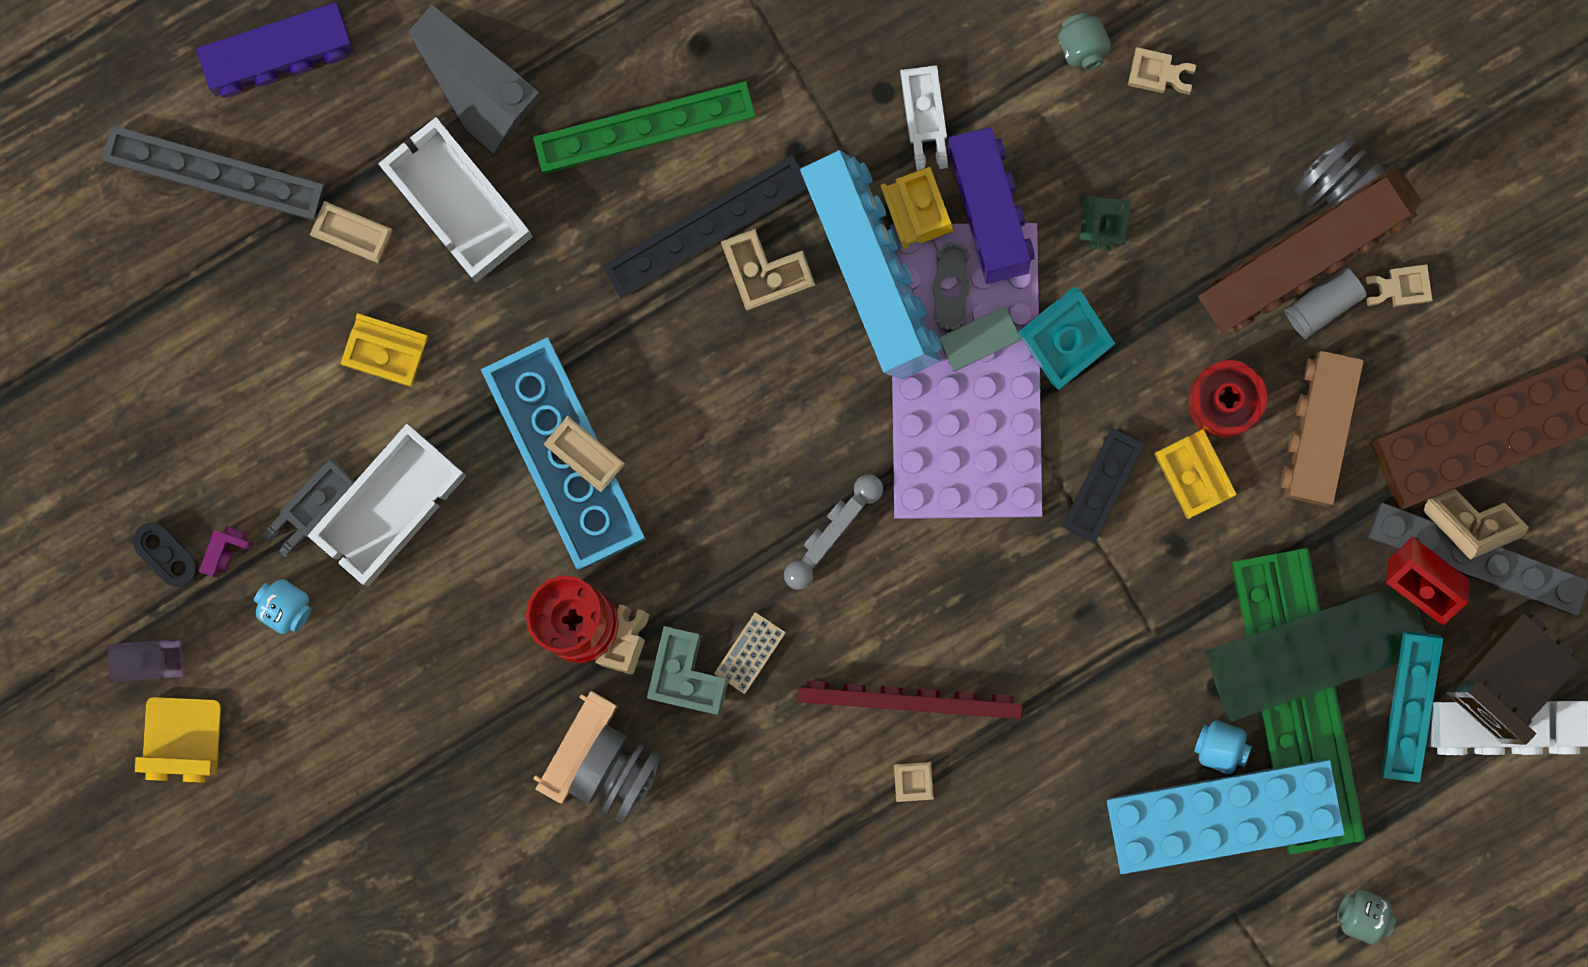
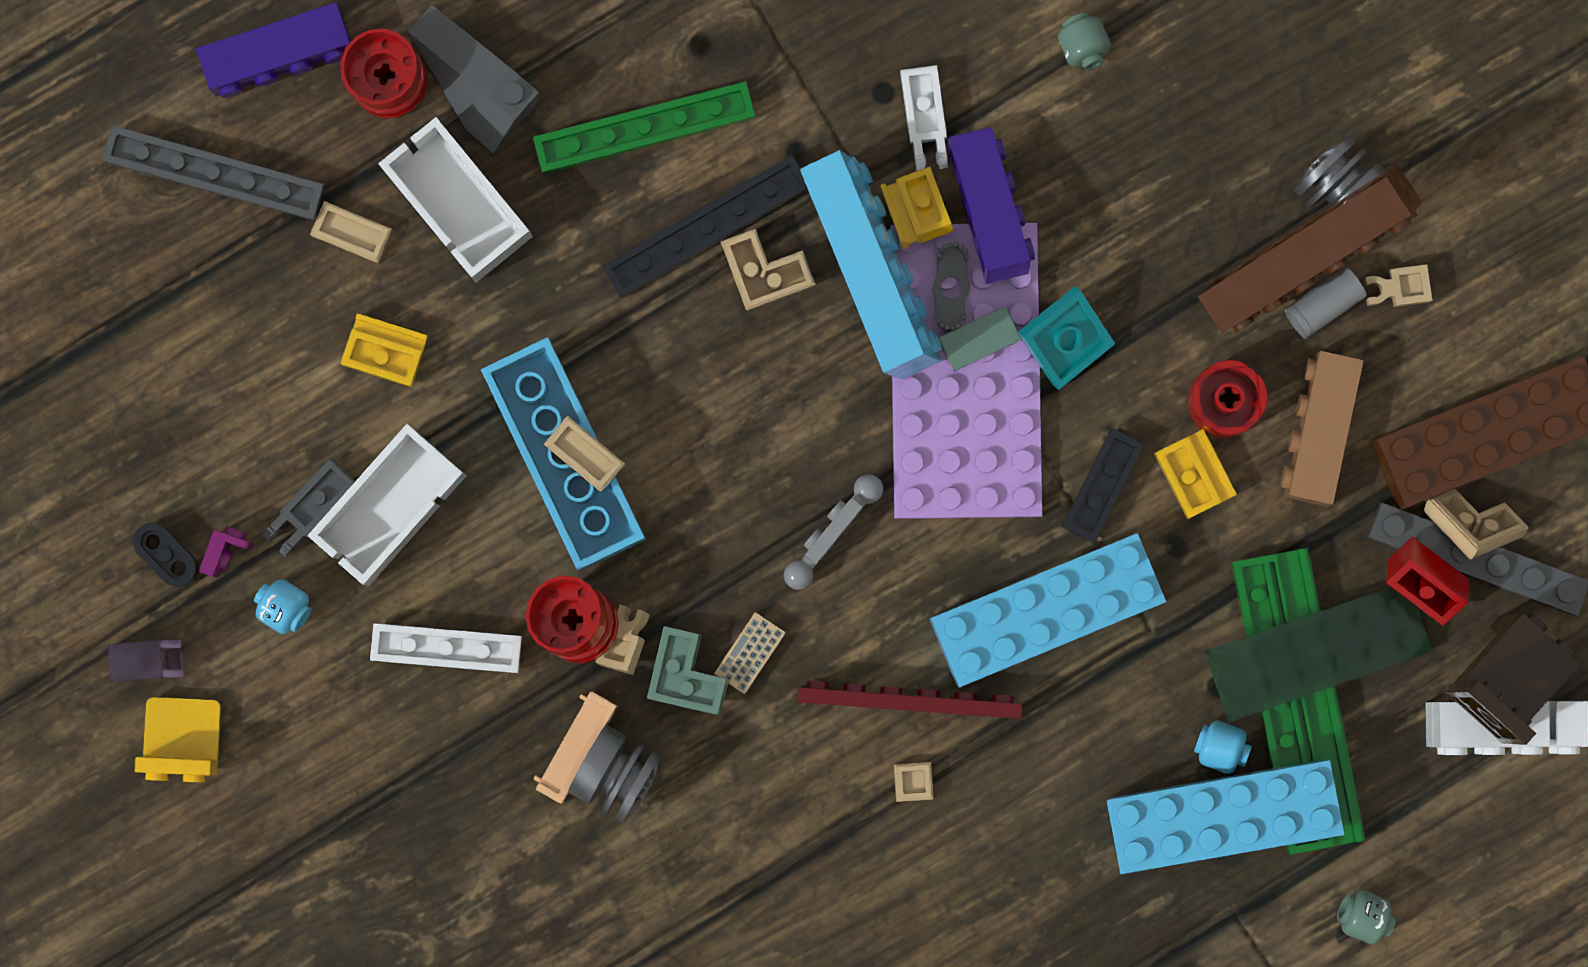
(372, 58): none -> red wheel
(446, 648): none -> white plate
(1047, 610): none -> medium azure brick
(1115, 222): clear green brick -> none
(1153, 71): tan plate -> none
(1411, 706): teal plate -> none

